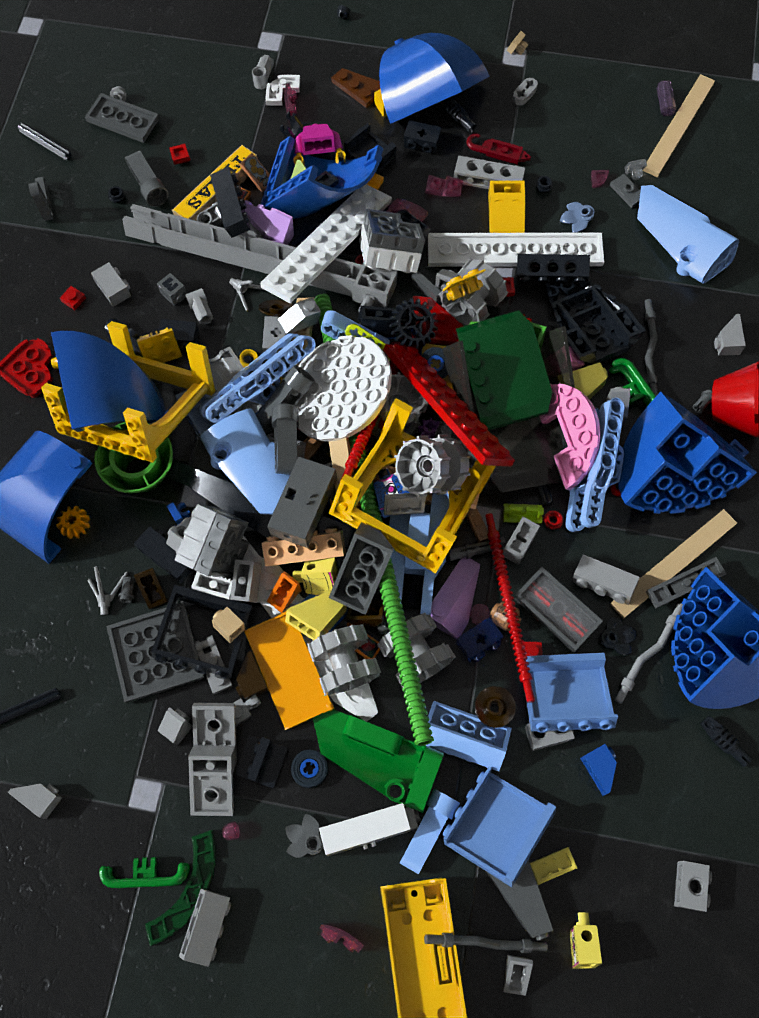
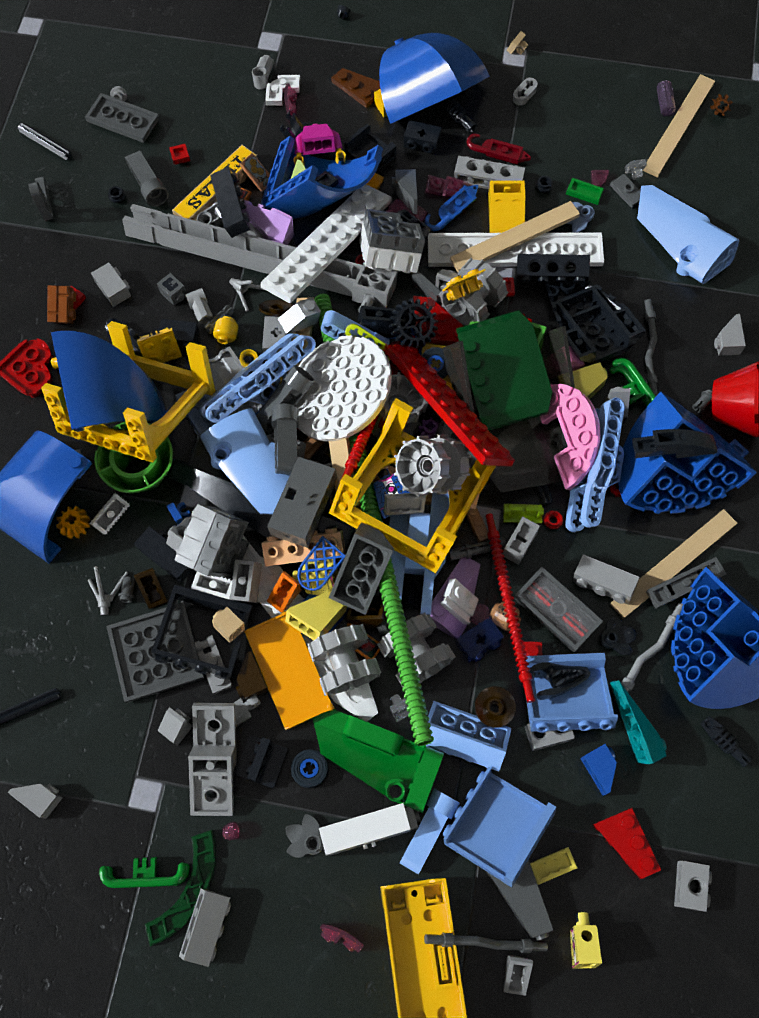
(60, 304): none -> dark orange brick
(109, 514): none -> white brick
(225, 330): none -> yellow head
(227, 311): none -> dark grey axle
(306, 560): none -> blue window
(399, 708): none -> clear tile
(406, 188): none -> dark grey slope
(454, 206): none -> blue plate
(459, 601): none -> white plate
(517, 235): none -> tan tile
(561, 678): none -> black animal
(585, 191): none -> green tile
(629, 840): none -> red wing
(643, 737): none -> teal wedge
(674, 441): none -> black slope
(725, 107): none -> reddish brown gear

